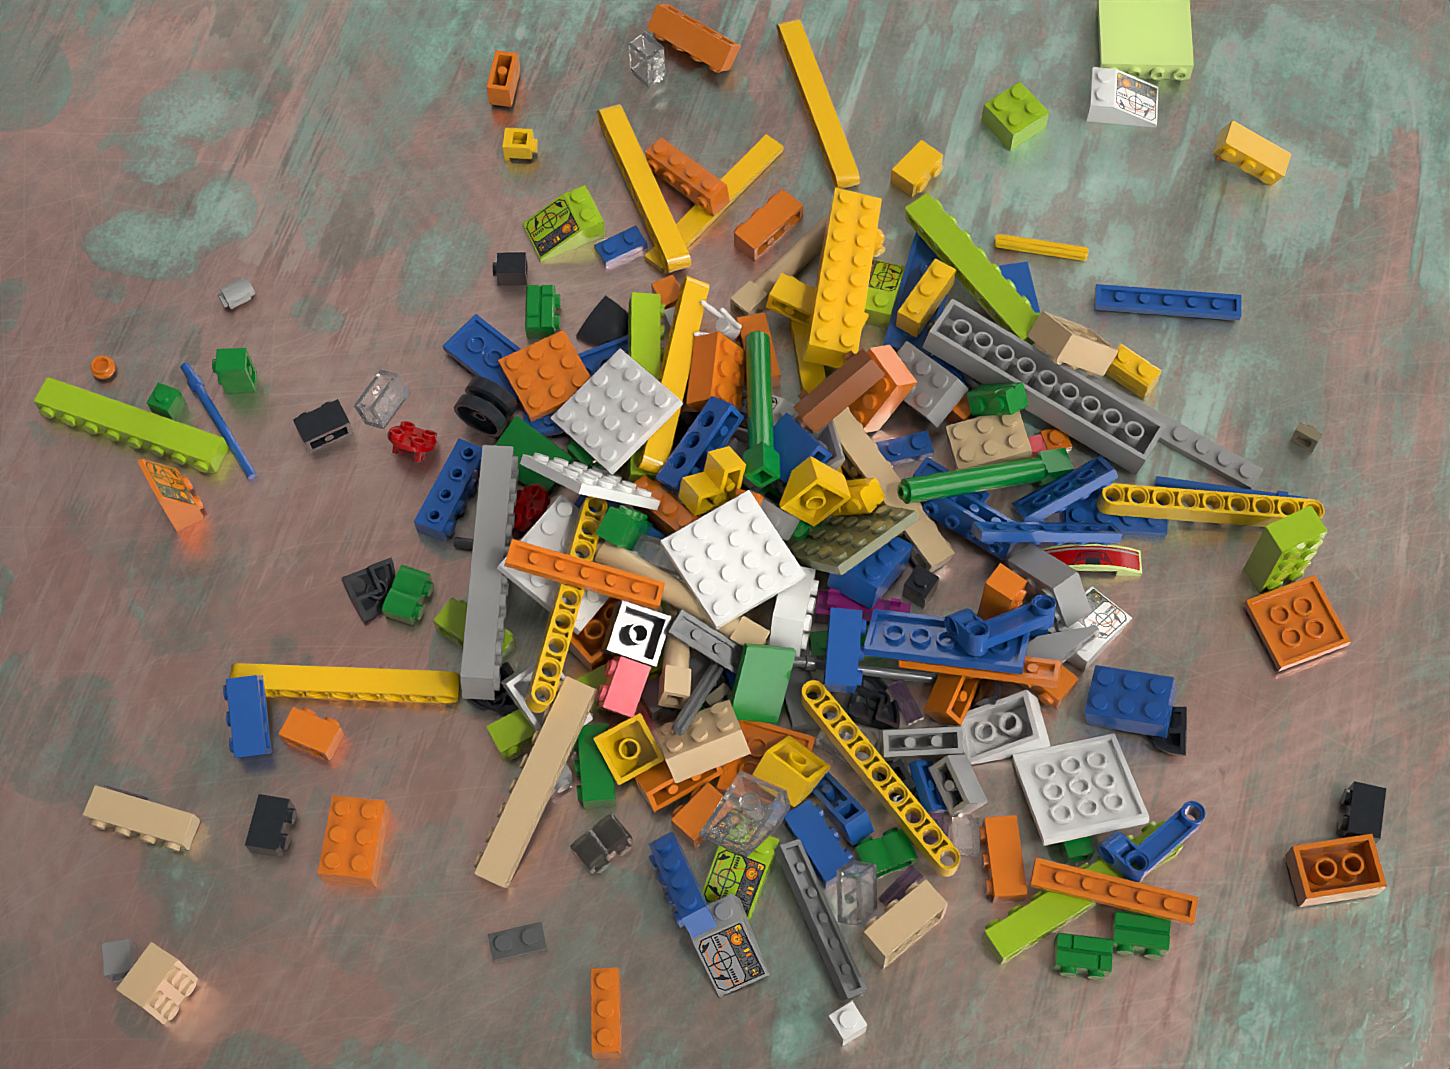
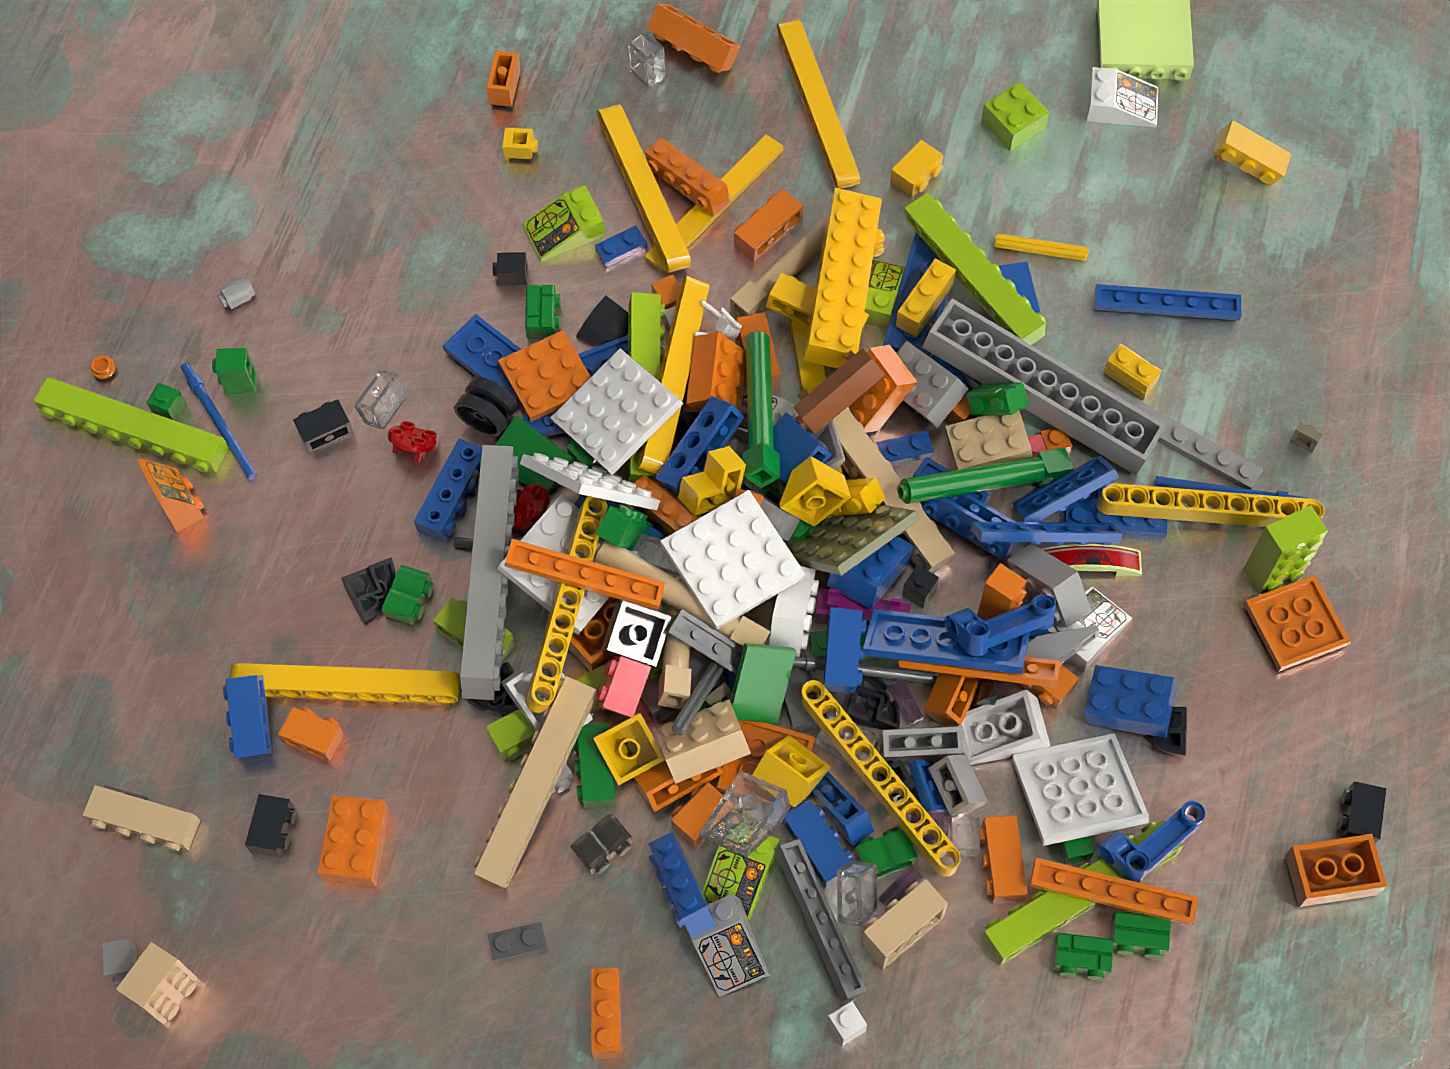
(1072, 344): tan brick -> none

